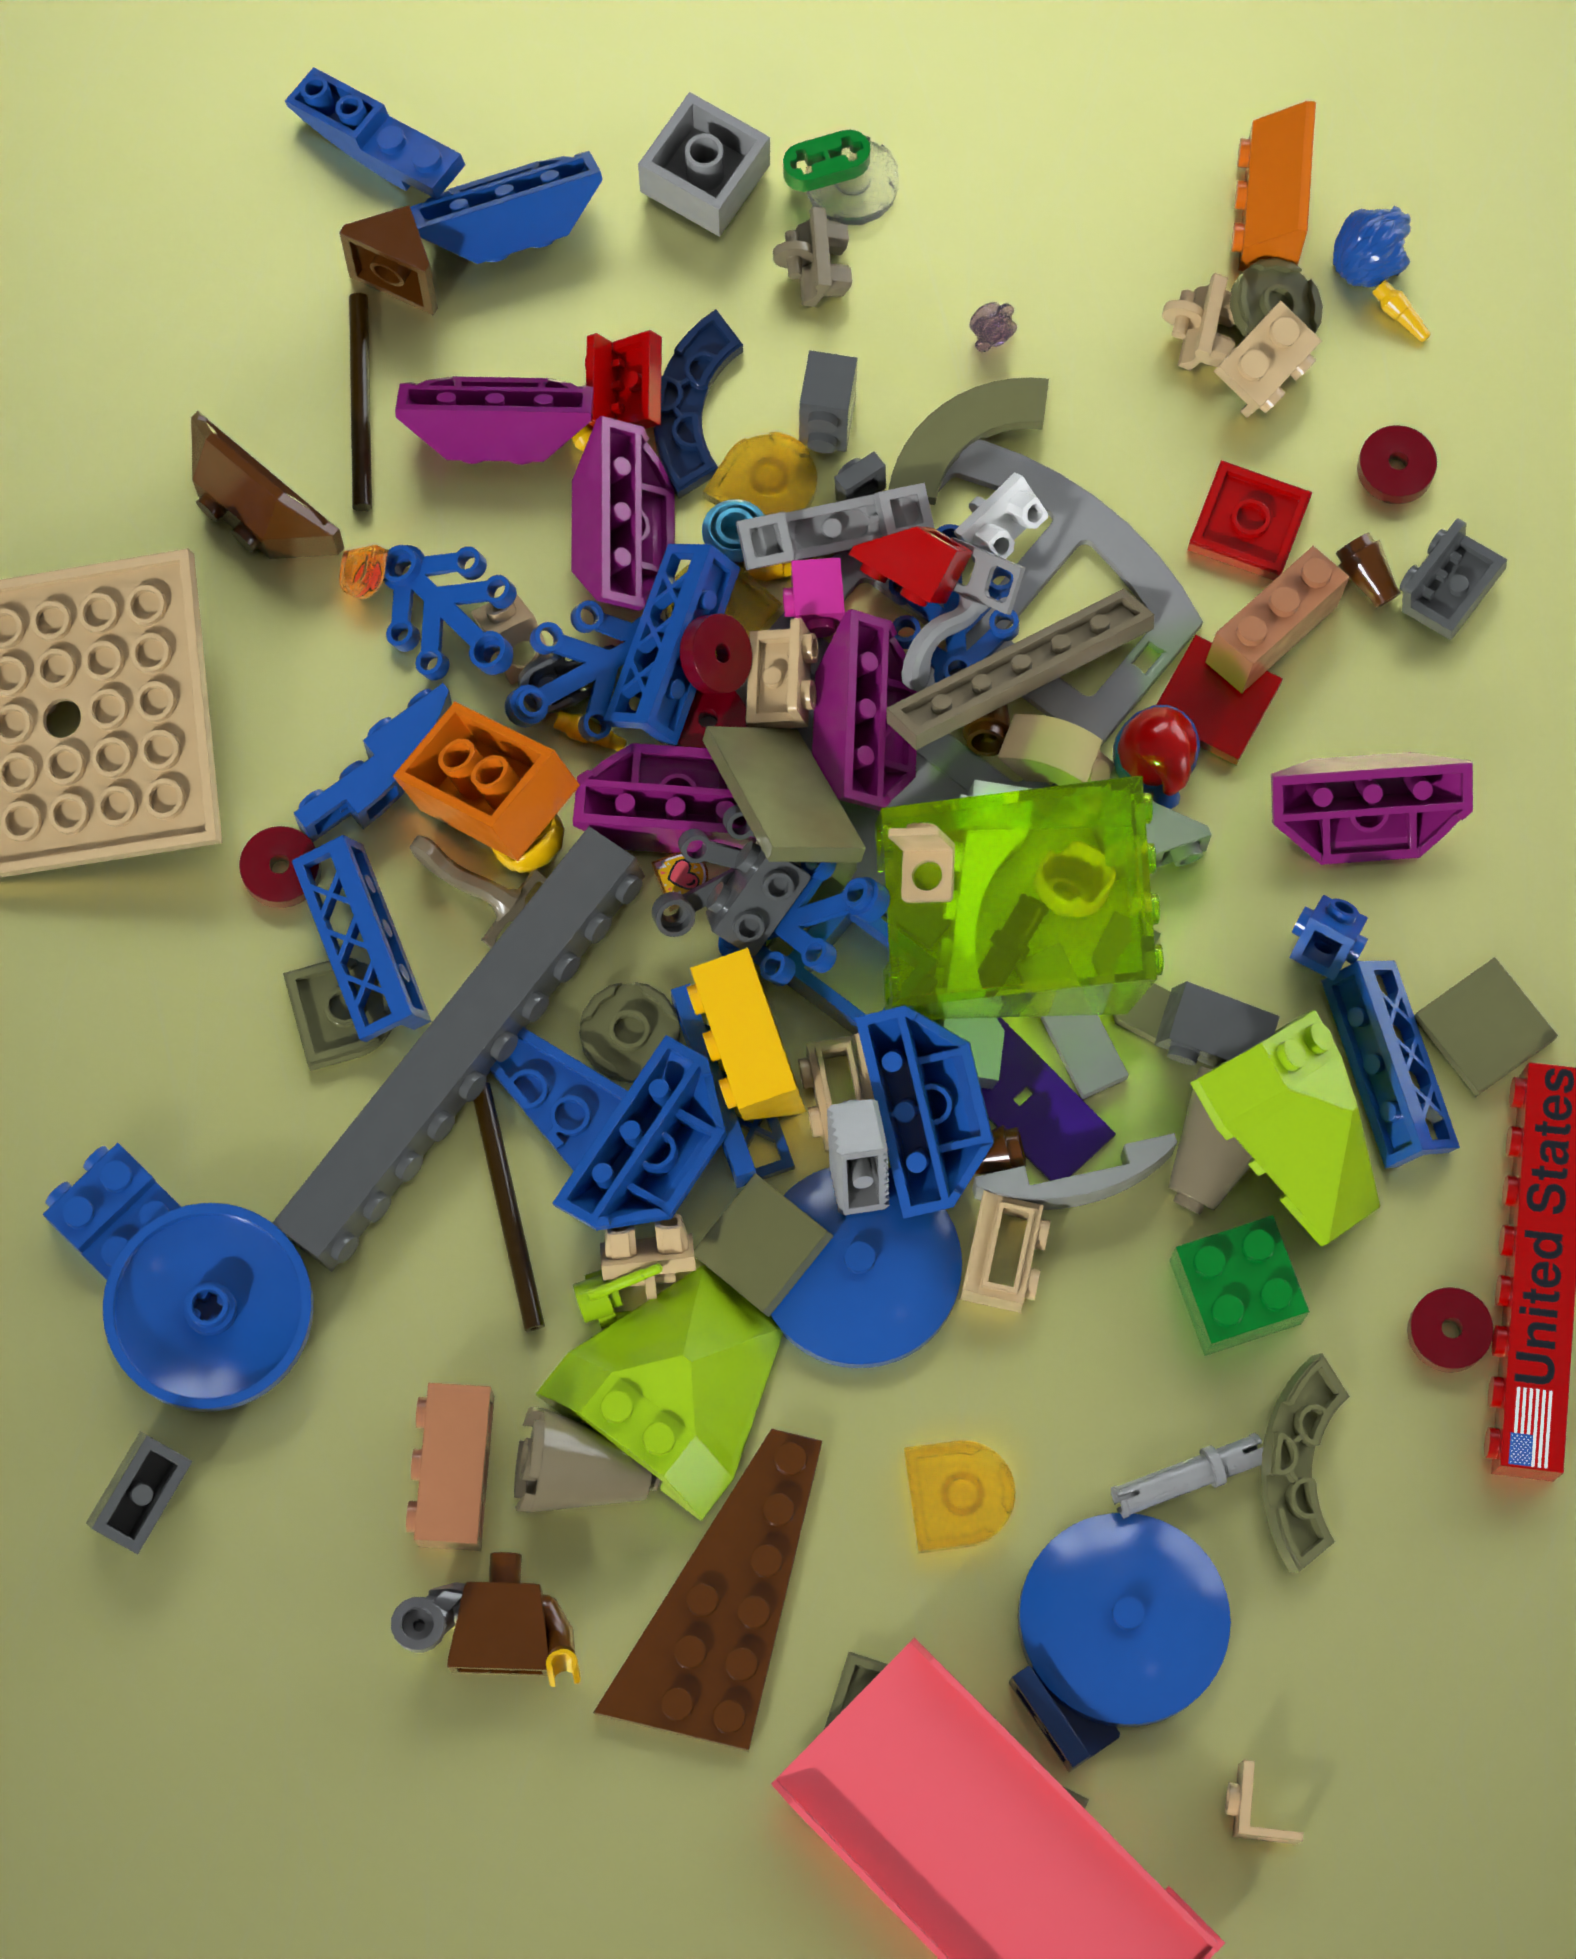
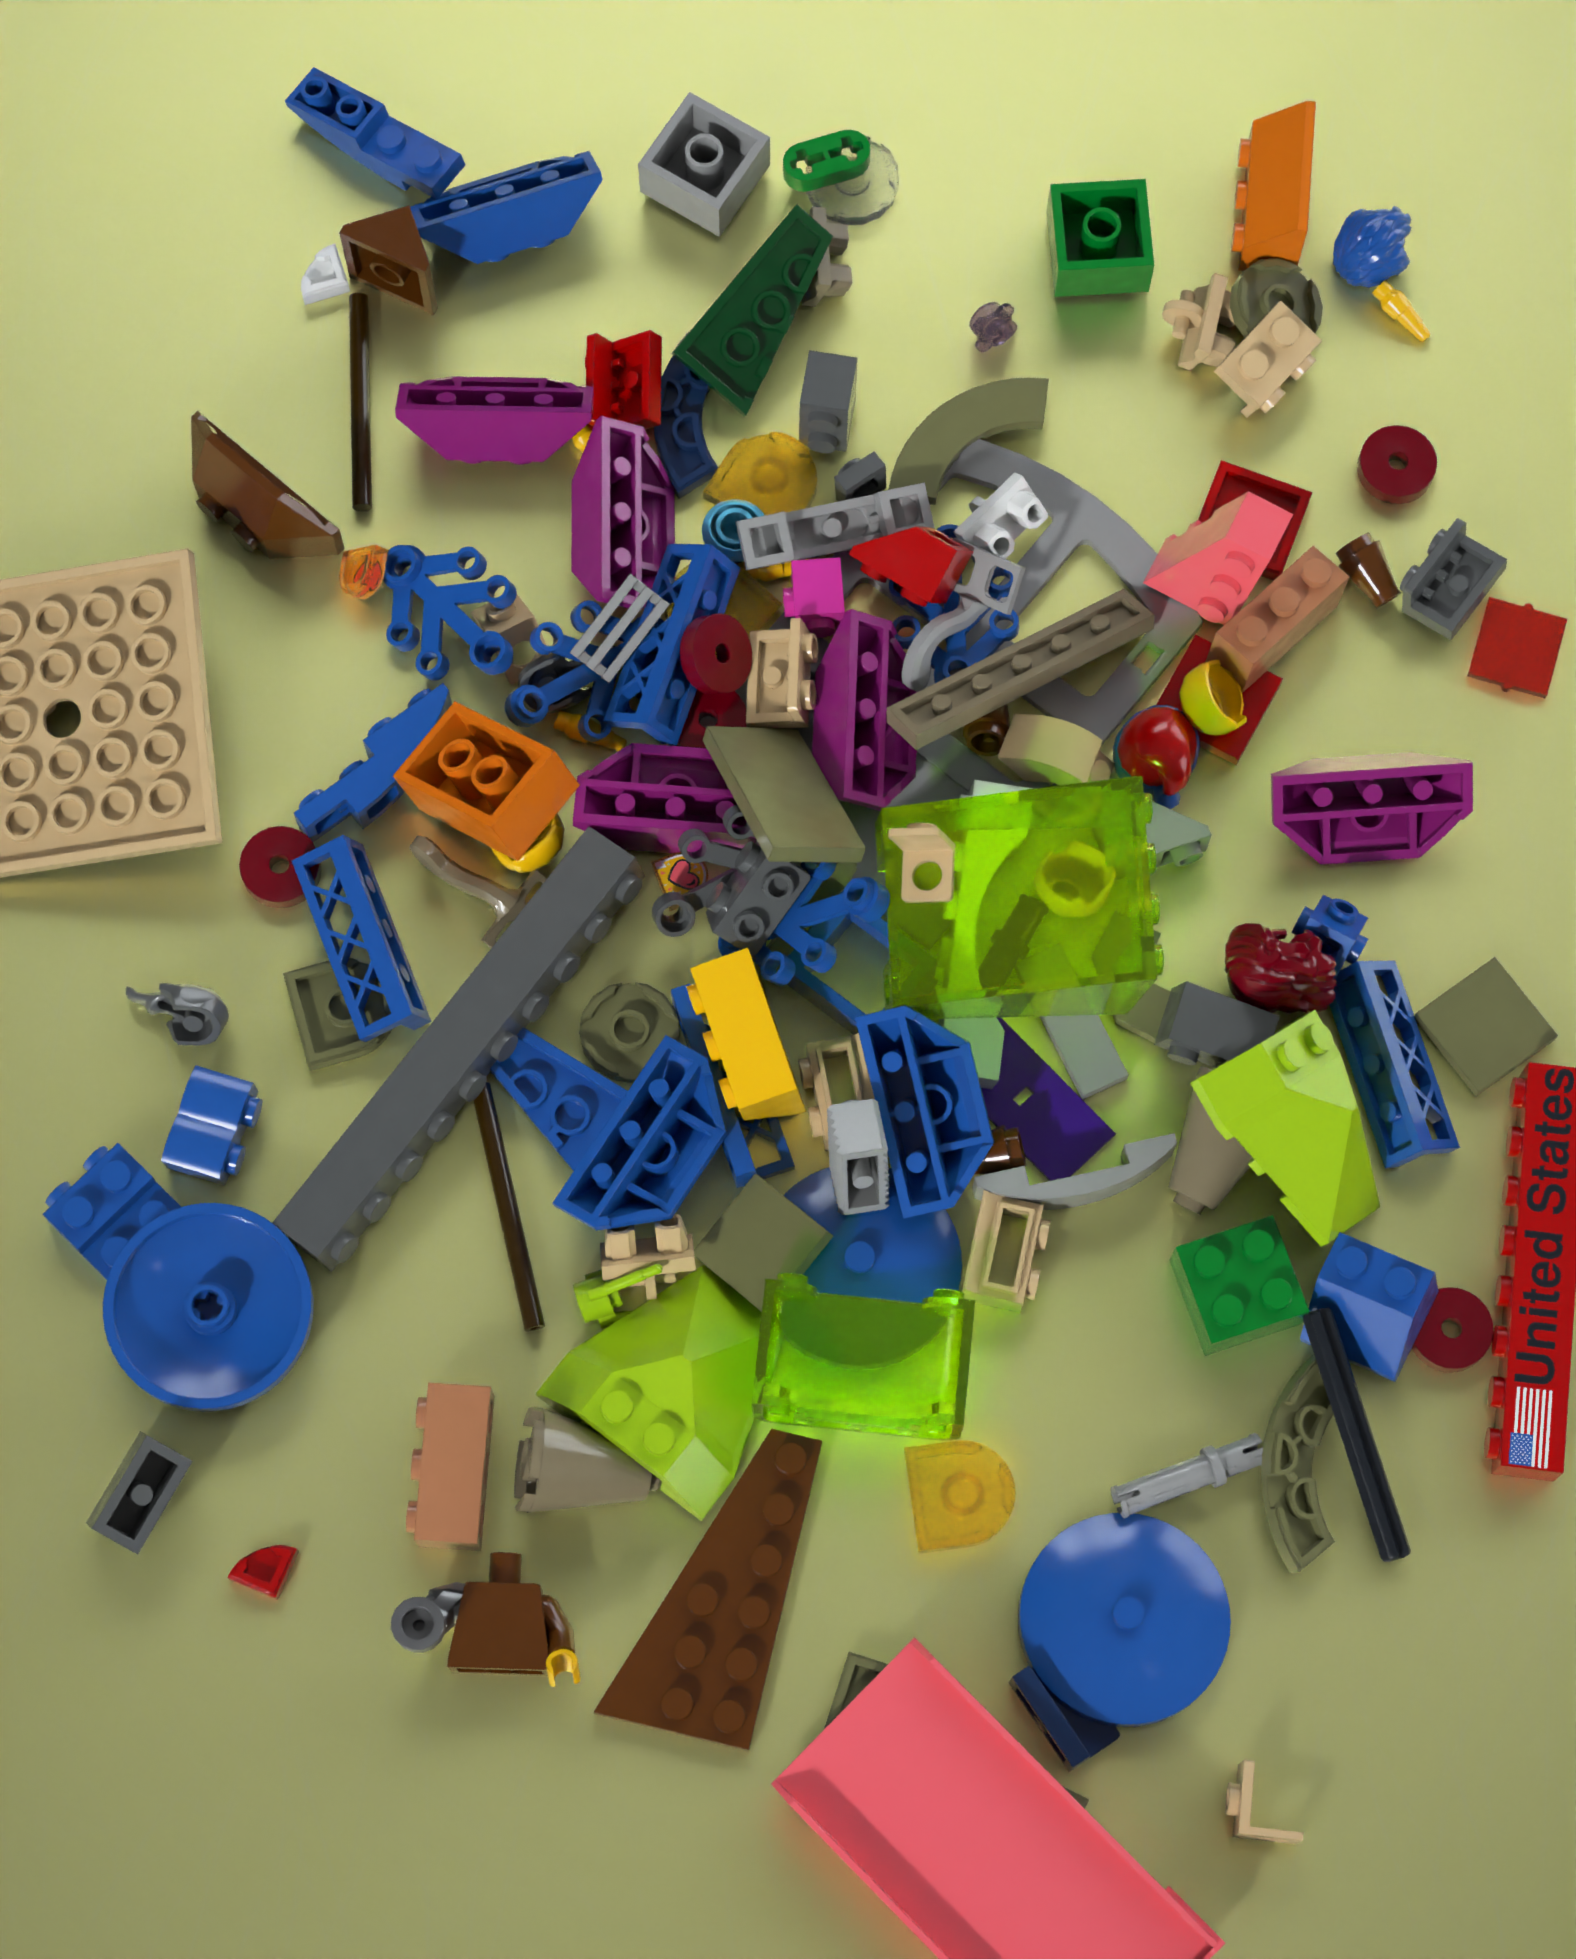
(195, 1010): none -> dark grey piece
(211, 1126): none -> blue brick
(265, 1569): none -> red tile
(324, 277): none -> white tile
(593, 661): none -> light grey tile
(748, 320): none -> dark green wing
(863, 1361): none -> clear neon green windscreen
(1100, 237): none -> green brick
(1212, 699): none -> yellow hair
(1221, 558): none -> coral wedge
(1279, 973): none -> dark red hair
(1356, 1434): none -> black axle
(1375, 1303): none -> blue slope
(1517, 647): none -> clear red piece

